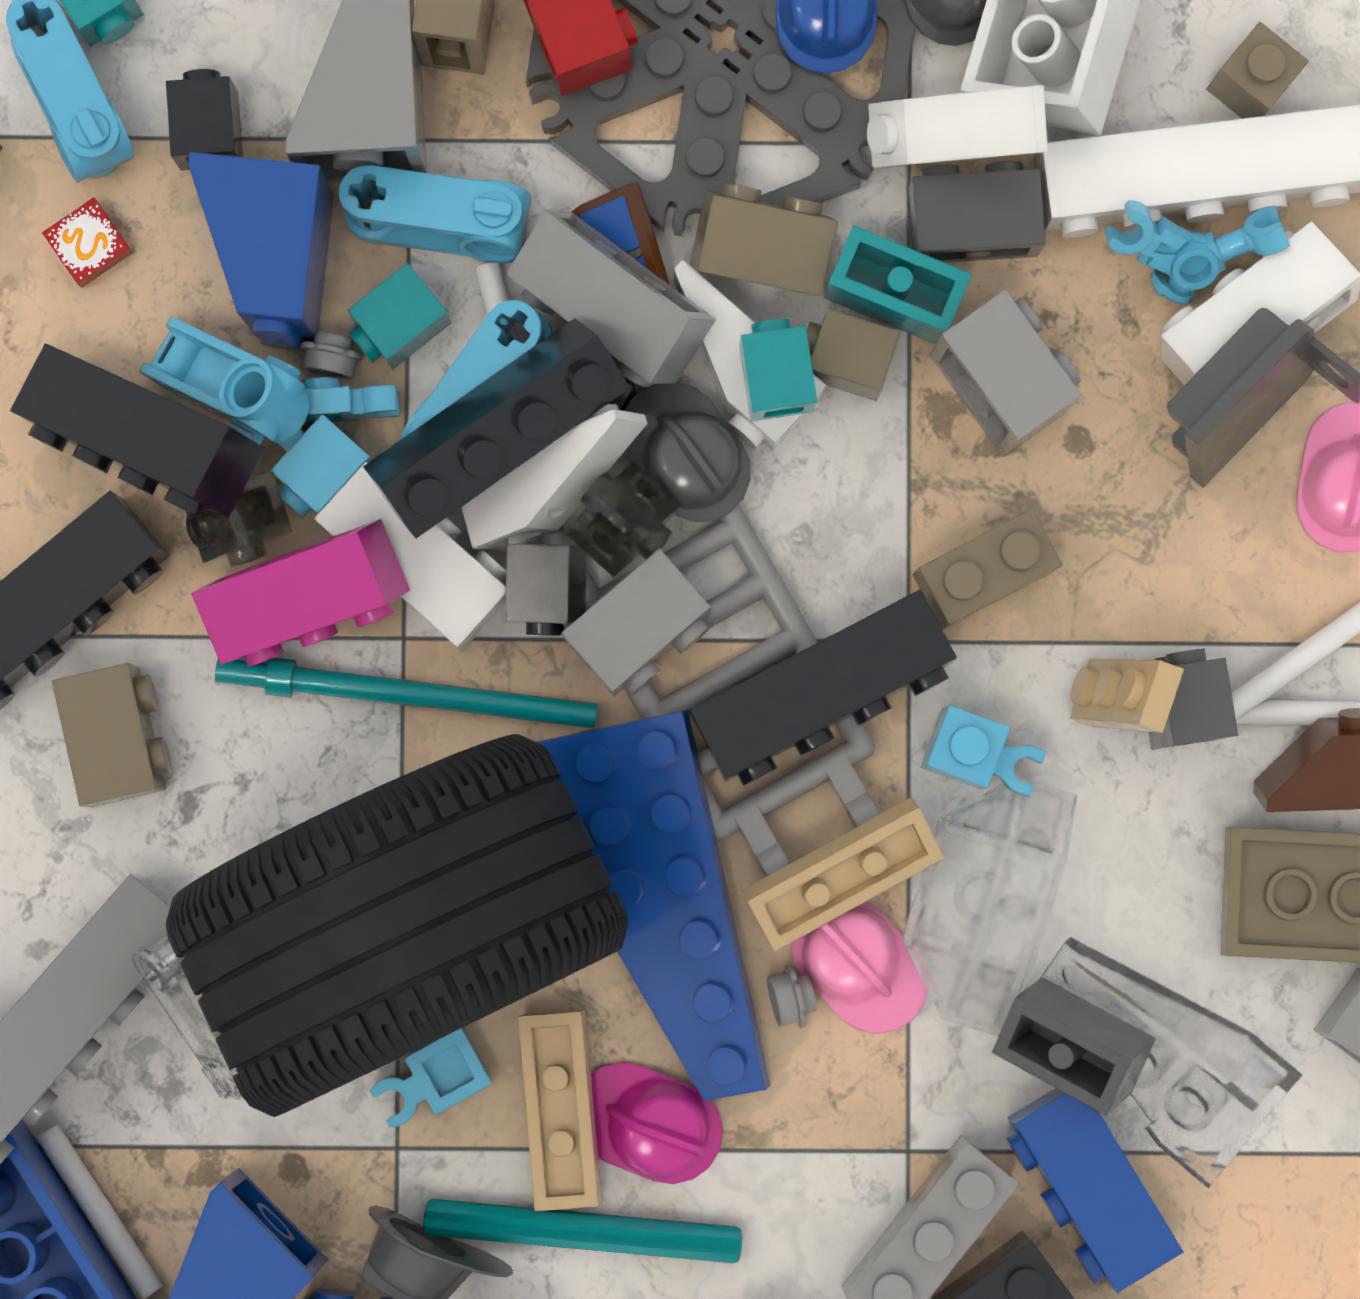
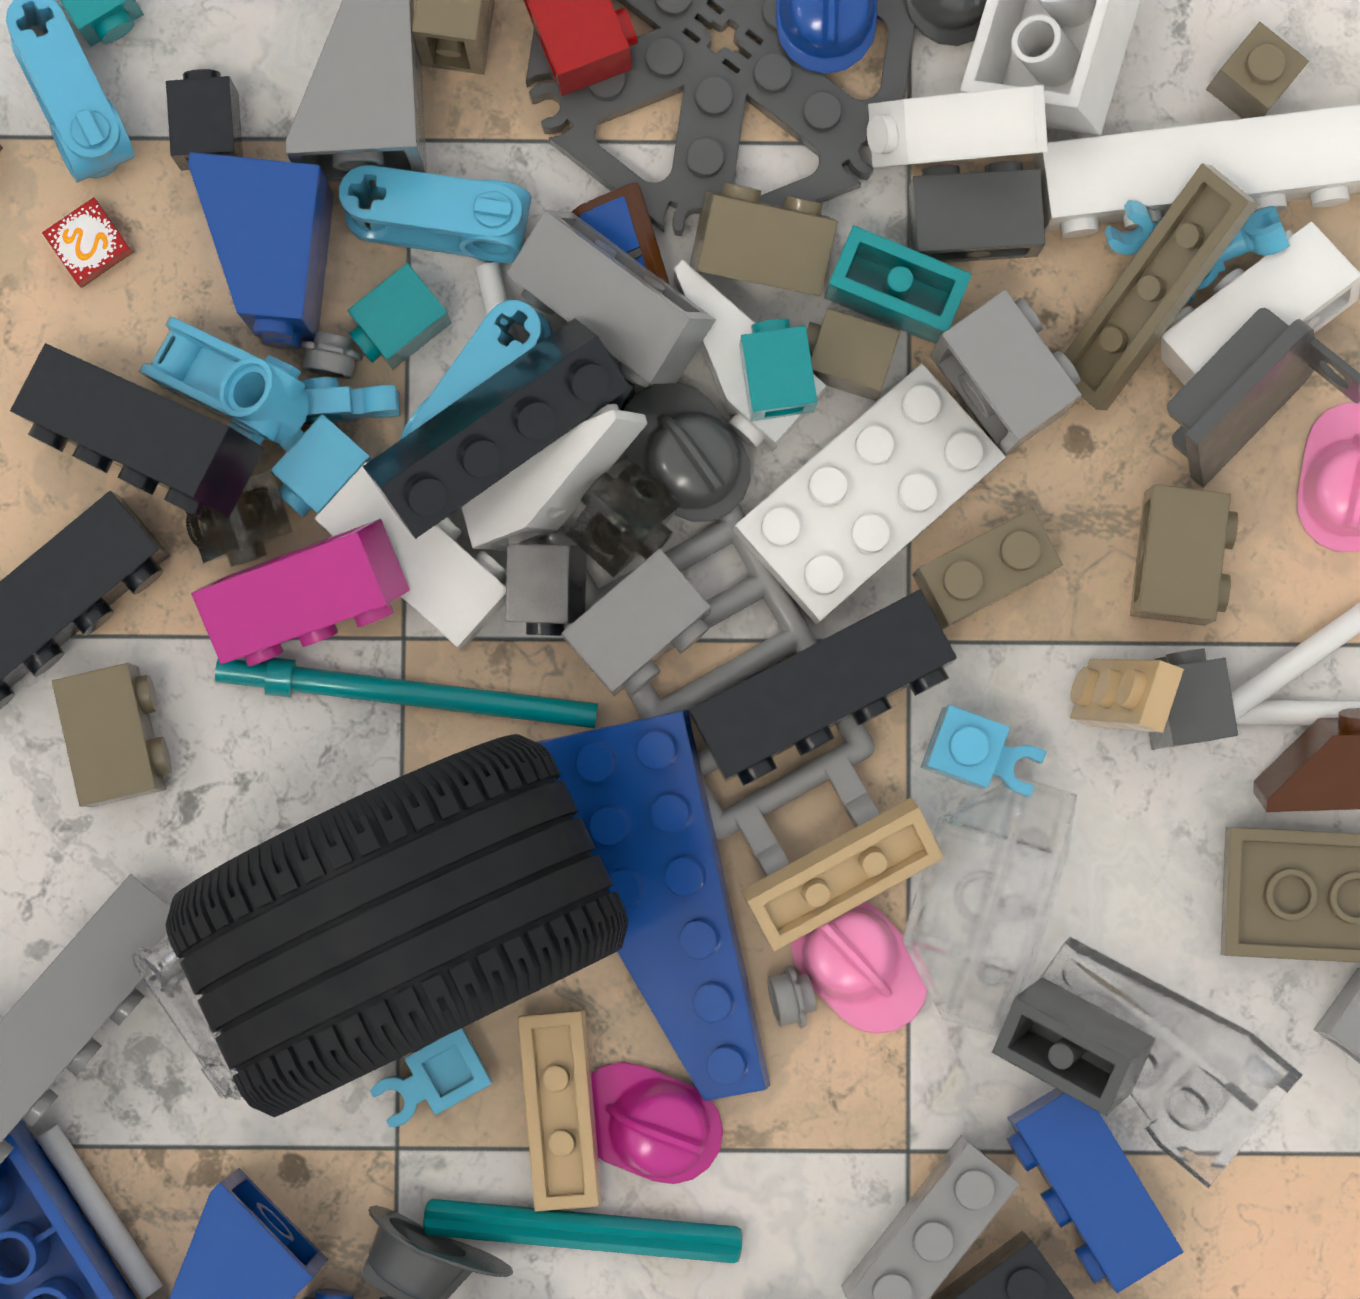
(868, 493): none -> white plate
(1157, 284): none -> dark tan plate
(1183, 555): none -> dark tan brick

